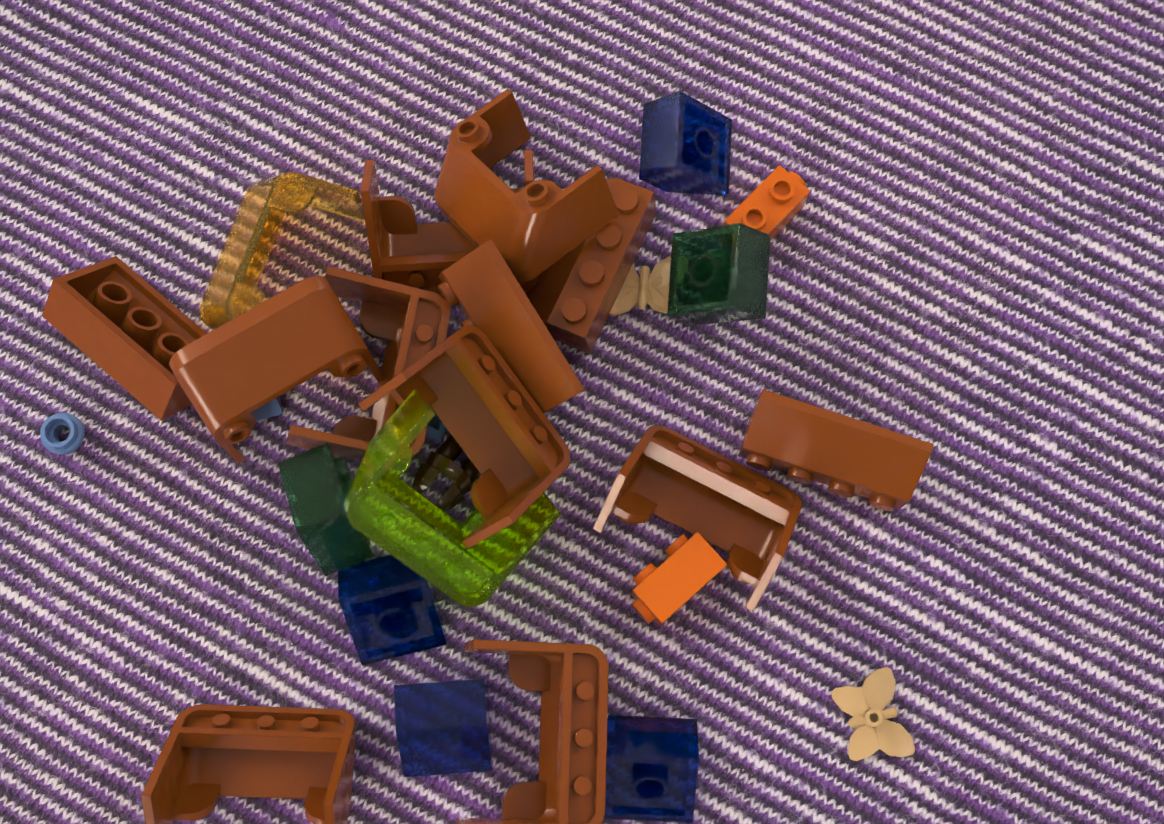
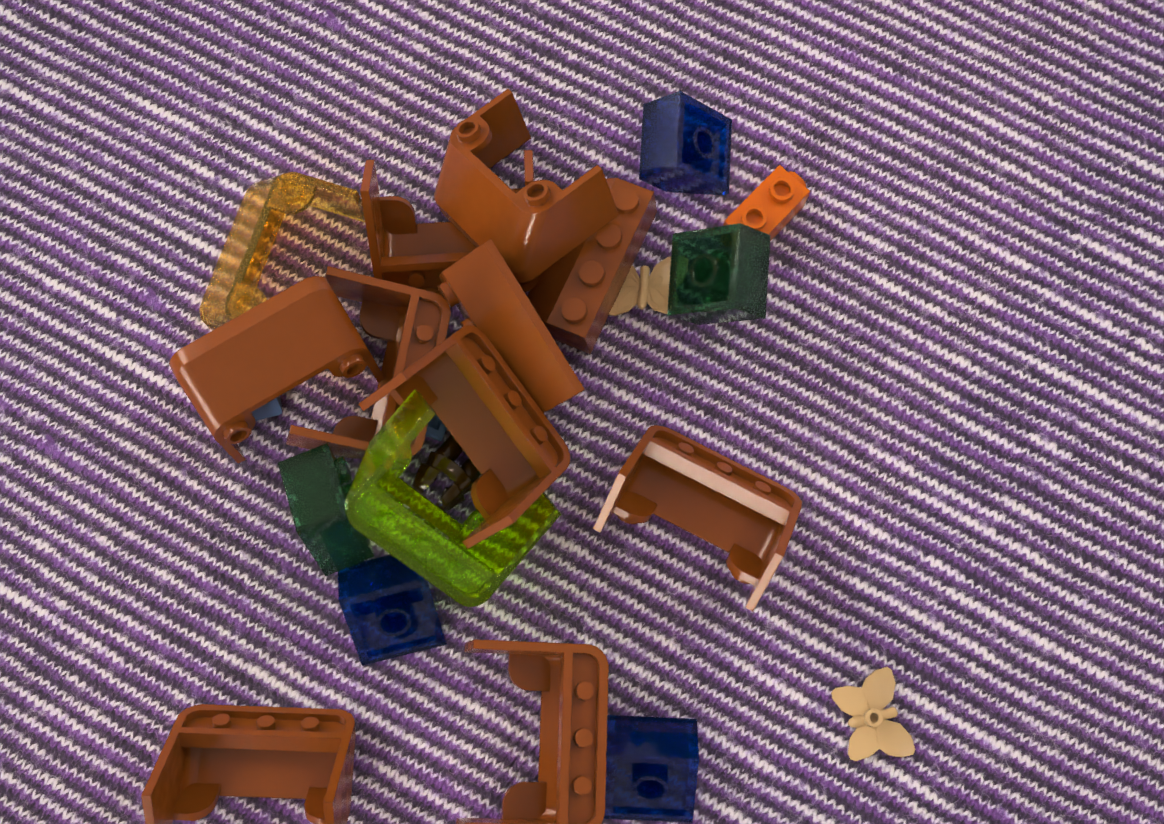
(54, 425): medium blue plate -> none
(124, 330): dark orange slope -> none
(443, 727): clear blue slope -> none
(679, 578): orange brick -> none
(833, 451): dark orange slope -> none

